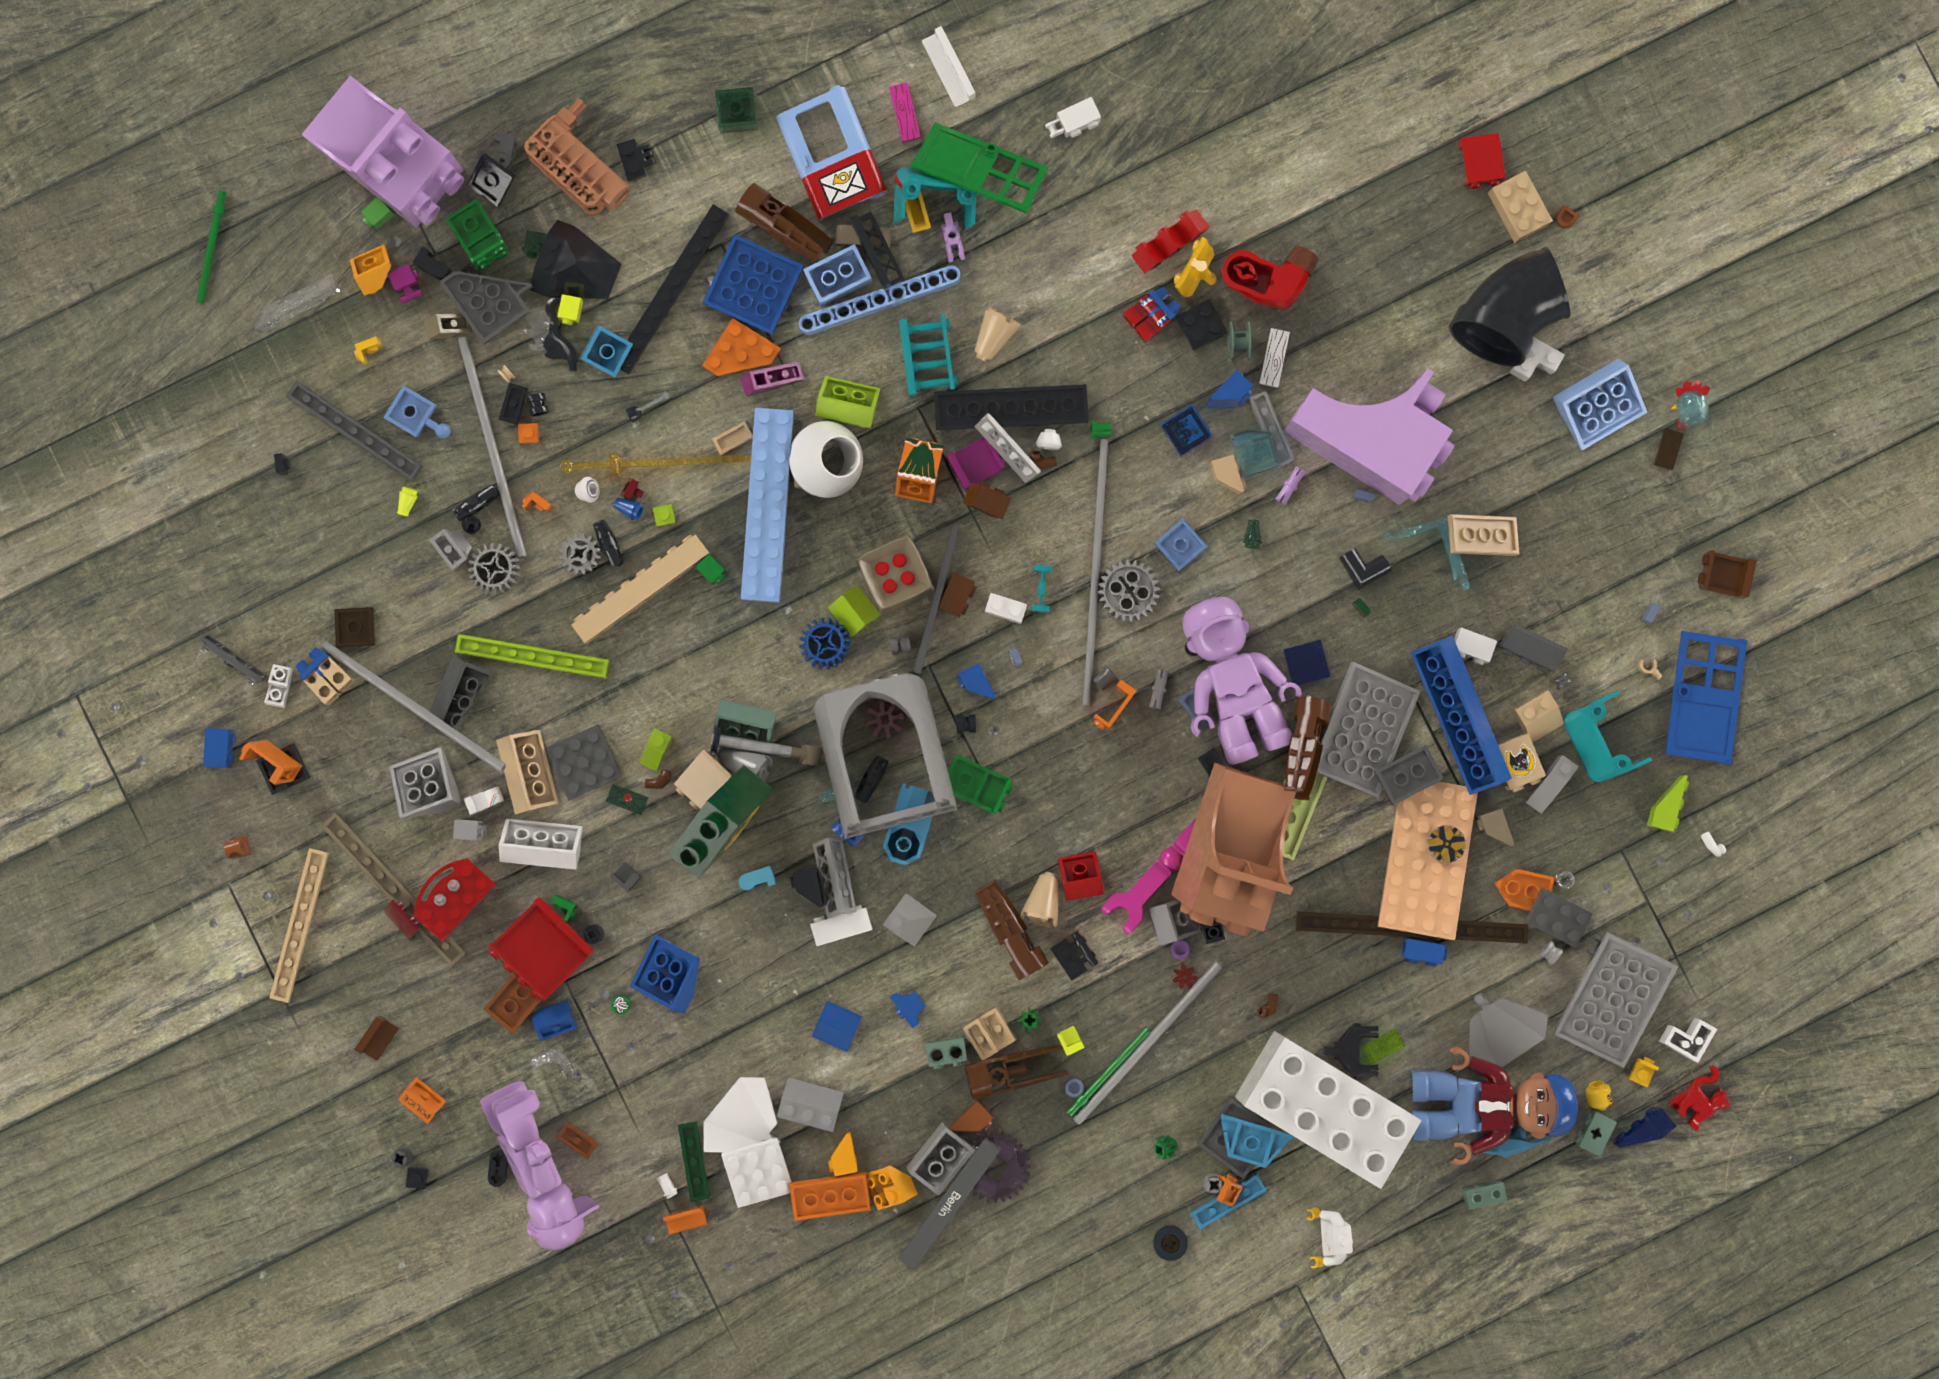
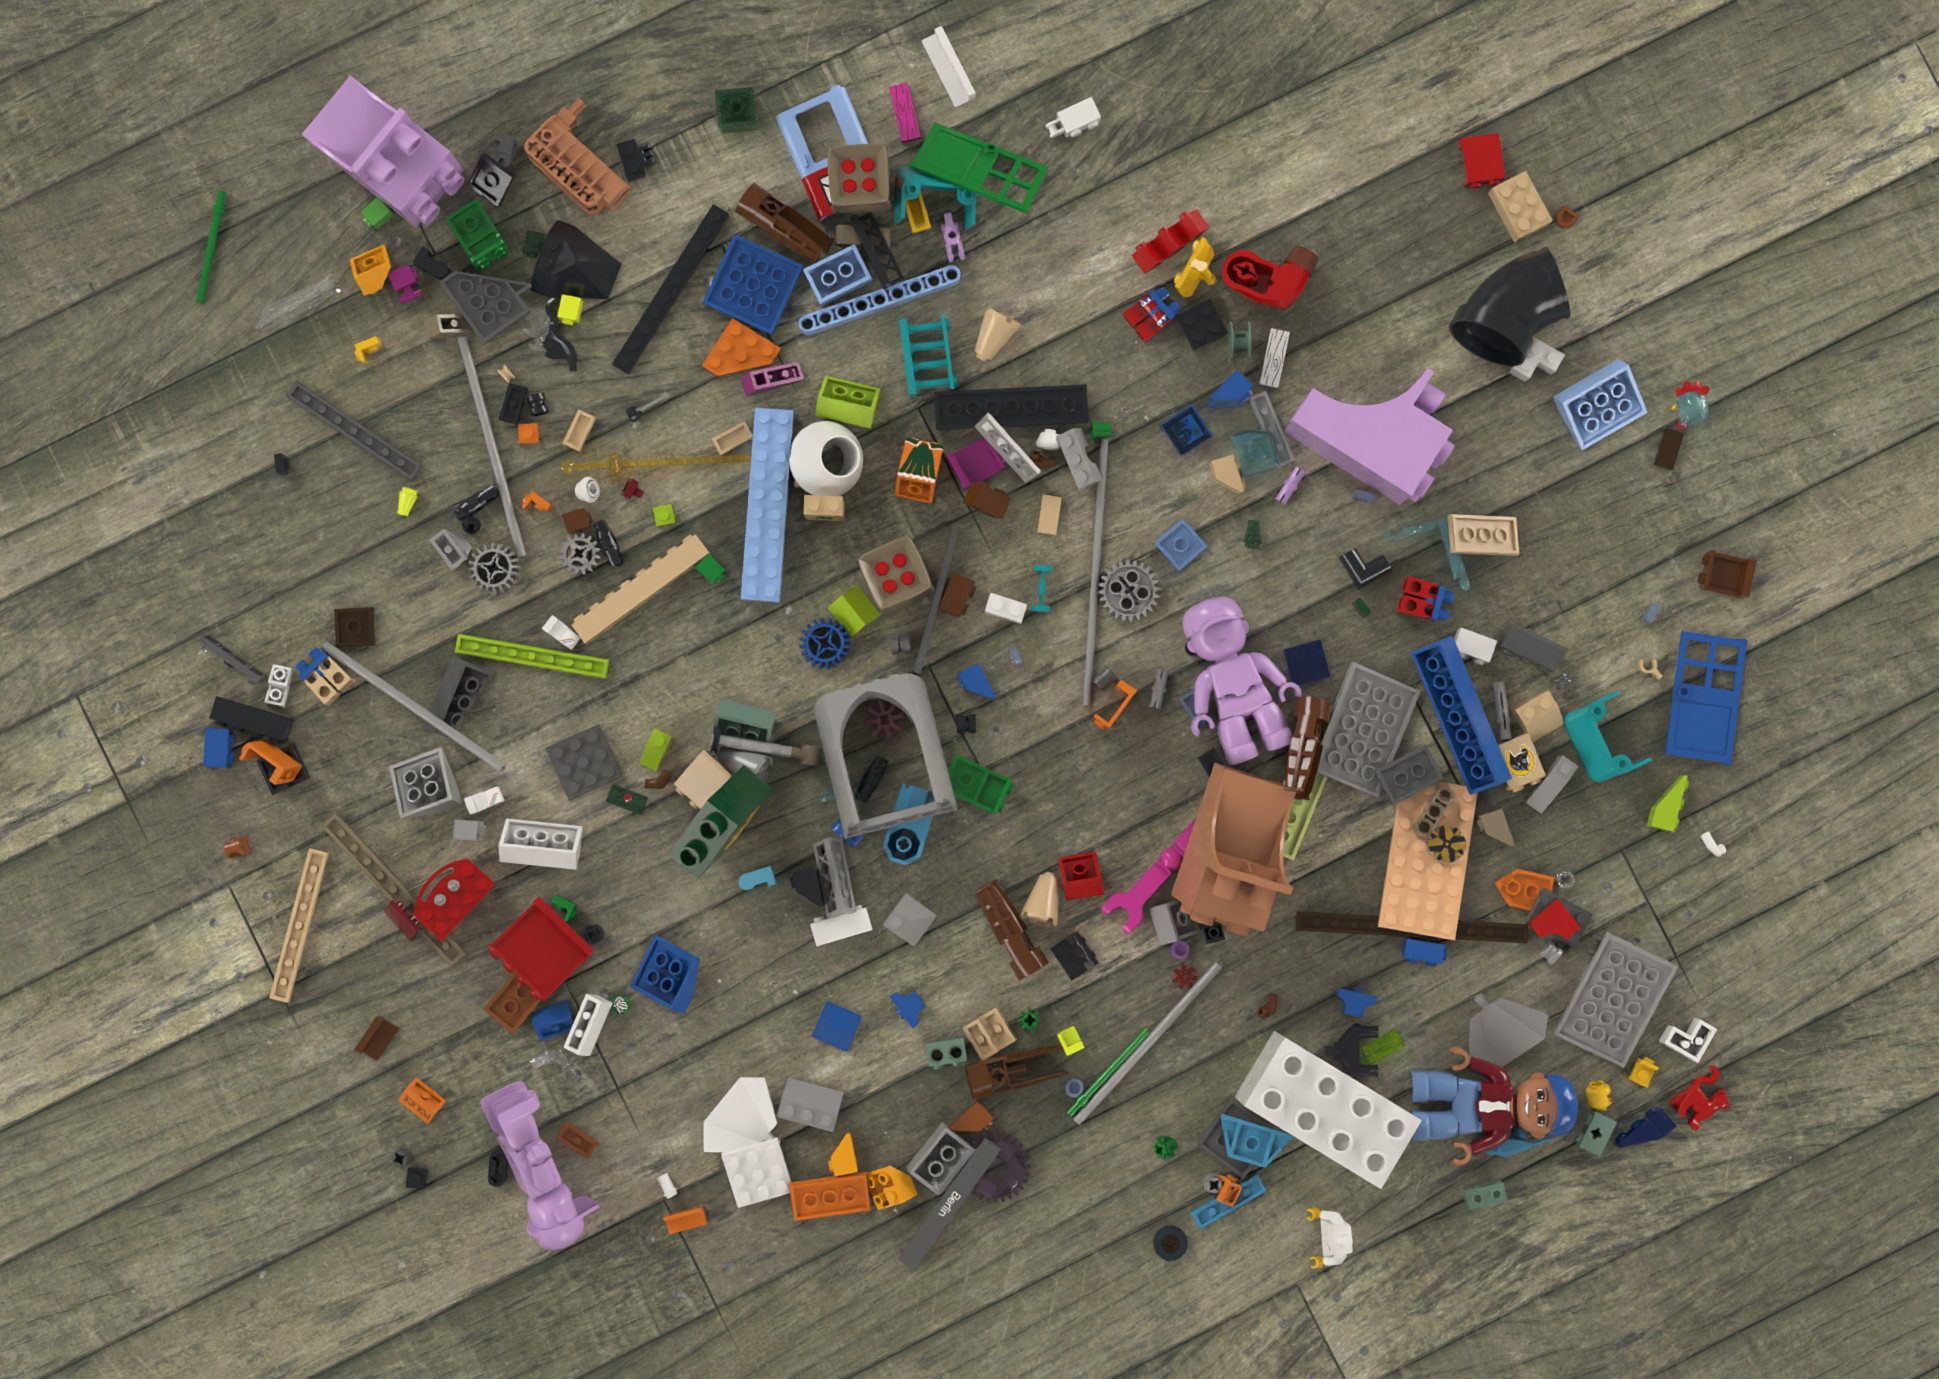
(251, 718): none -> black brick
(423, 411): medium blue plate -> none
(527, 771): tan slope -> none
(561, 632): none -> white leg
(578, 520): none -> reddish brown brick
(579, 430): none -> tan tile
(587, 1025): none -> white brick
(606, 351): dark azure slope -> none
(626, 877): dark grey panel -> none
(629, 508): blue cone -> none
(693, 1161): dark green plate -> none
(824, 508): none -> tan panel
(859, 178): none -> dark tan piece
(1049, 515): none -> tan tile
(1083, 470): none -> light grey arch
(1355, 1001): none -> blue brick
(1430, 603): none -> red hips
(1441, 807): none -> dark tan beam
(1502, 711): none -> light grey pin
(1554, 920): none -> red tile

